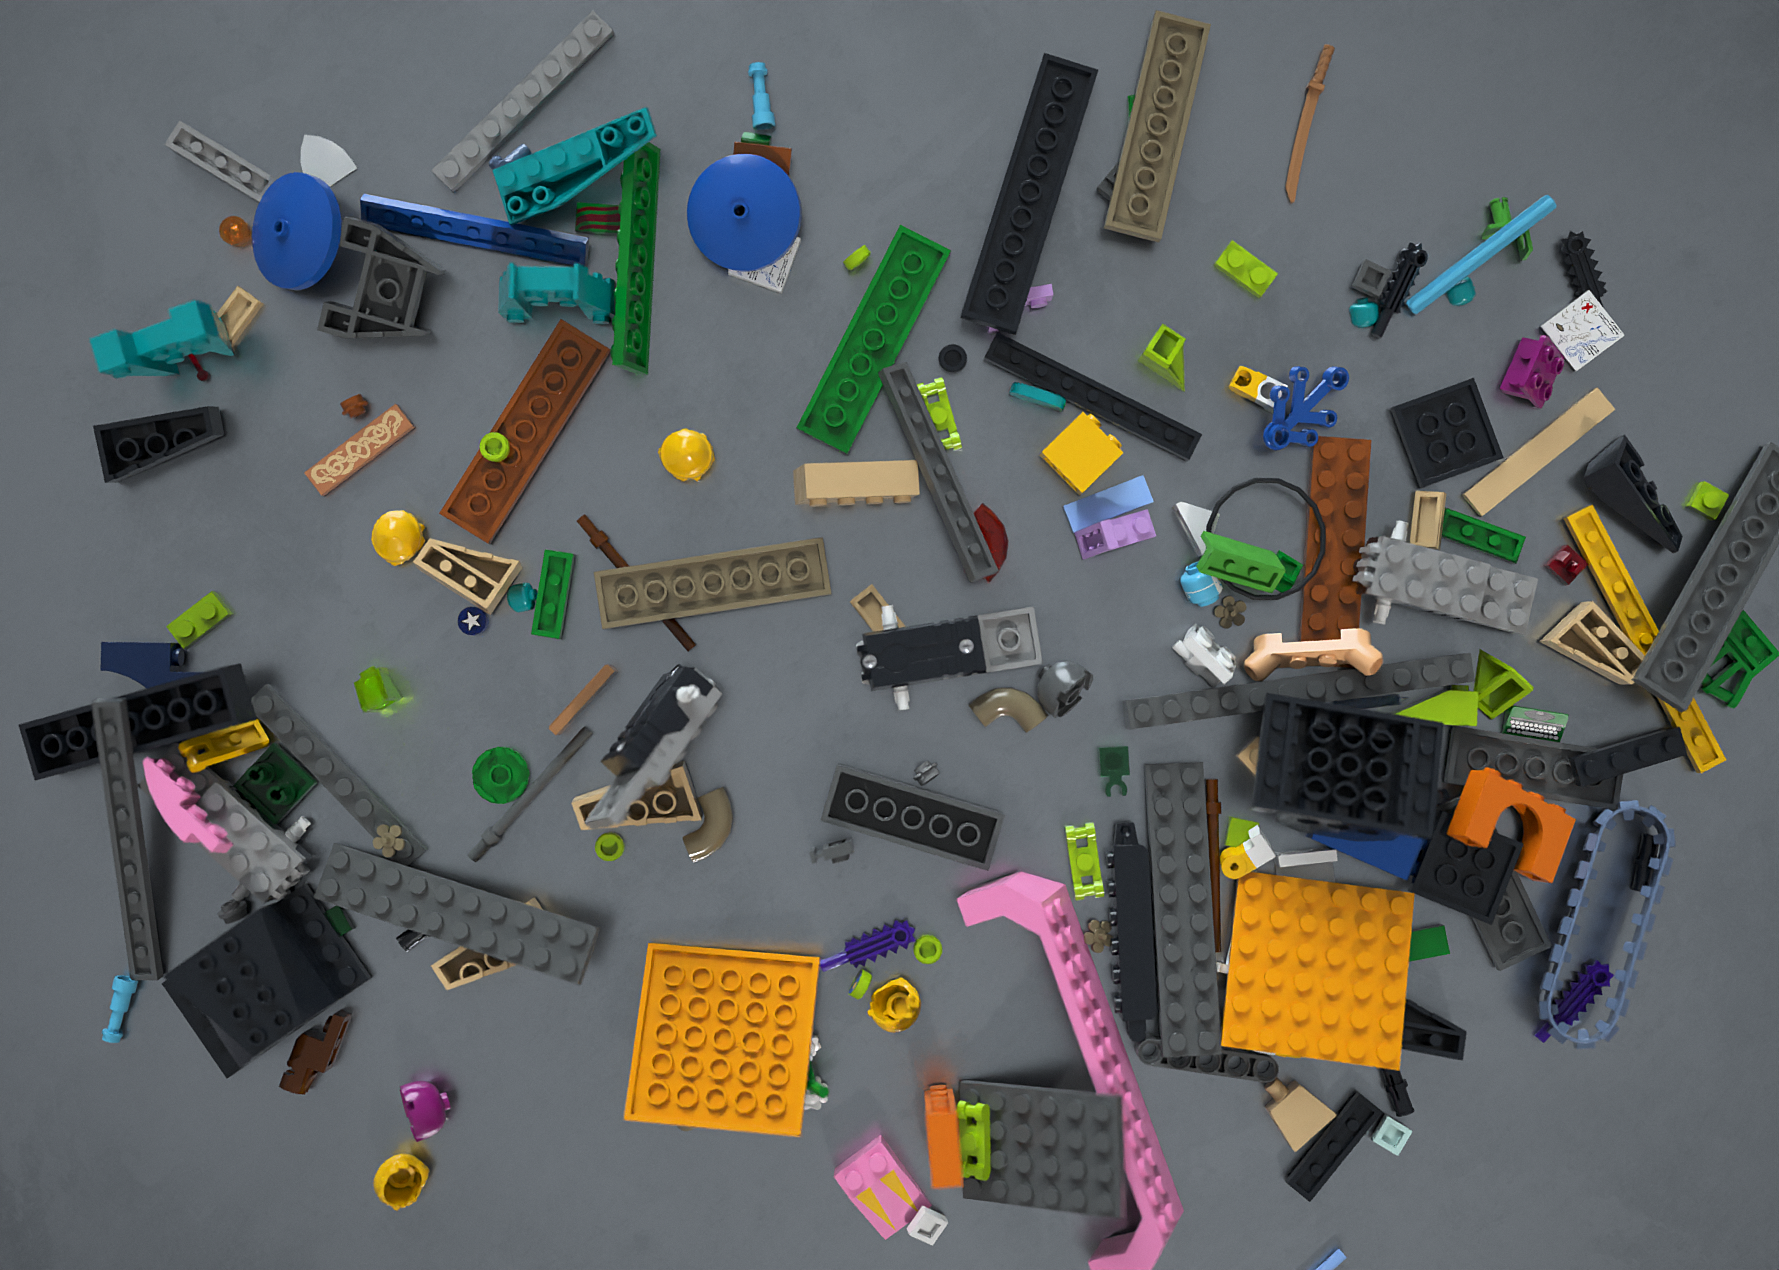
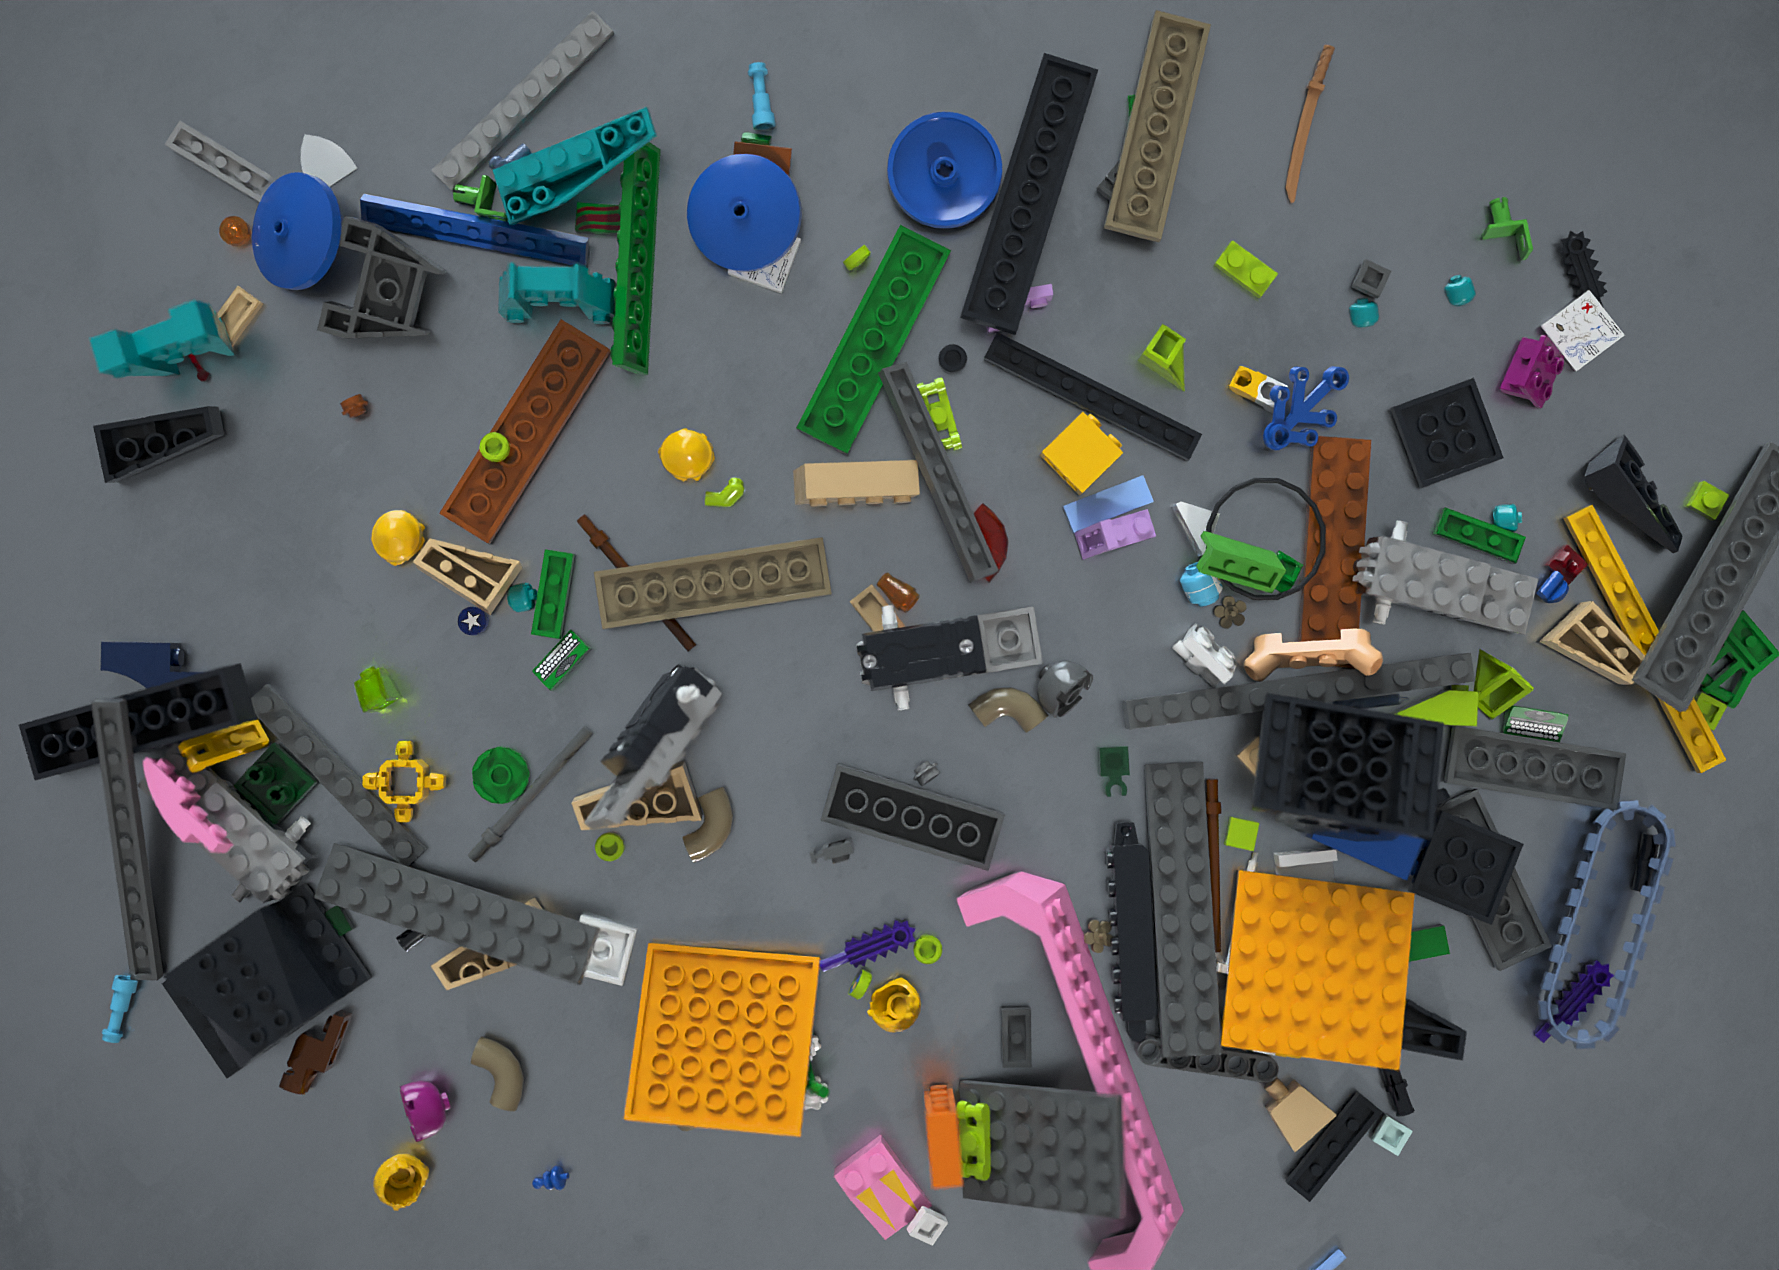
(199, 620): lime plate -> none
(232, 911): light grey plate -> none
(359, 450): nougat tile -> none
(383, 780): none -> yellow piece
(389, 839): dark tan plant -> none
(481, 197): none -> bright green bracket
(505, 1071): none -> dark tan cylinder
(552, 1179): none -> blue hair
(561, 660): none -> slope
(582, 700): medium nougat tile -> none
(611, 951): none -> white tile
(727, 496): none -> lime arm
(898, 592): none -> clear orange cone
(944, 170): none -> blue dish
(1016, 1037): none -> dark grey plate
(1037, 396): teal tile -> none
(1084, 861): lime plate -> none
(1247, 856): leg -> none
(1398, 288): black piece -> none
(1428, 519): tan tile -> none
(1481, 254): medium azure axle -> none
(1507, 517): none -> teal piece
(1538, 452): tan tile -> none
(1544, 824): orange arch -> none
(1554, 588): none -> blue plate
(1627, 756): black plate -> none
(1710, 708): none -> lime tile

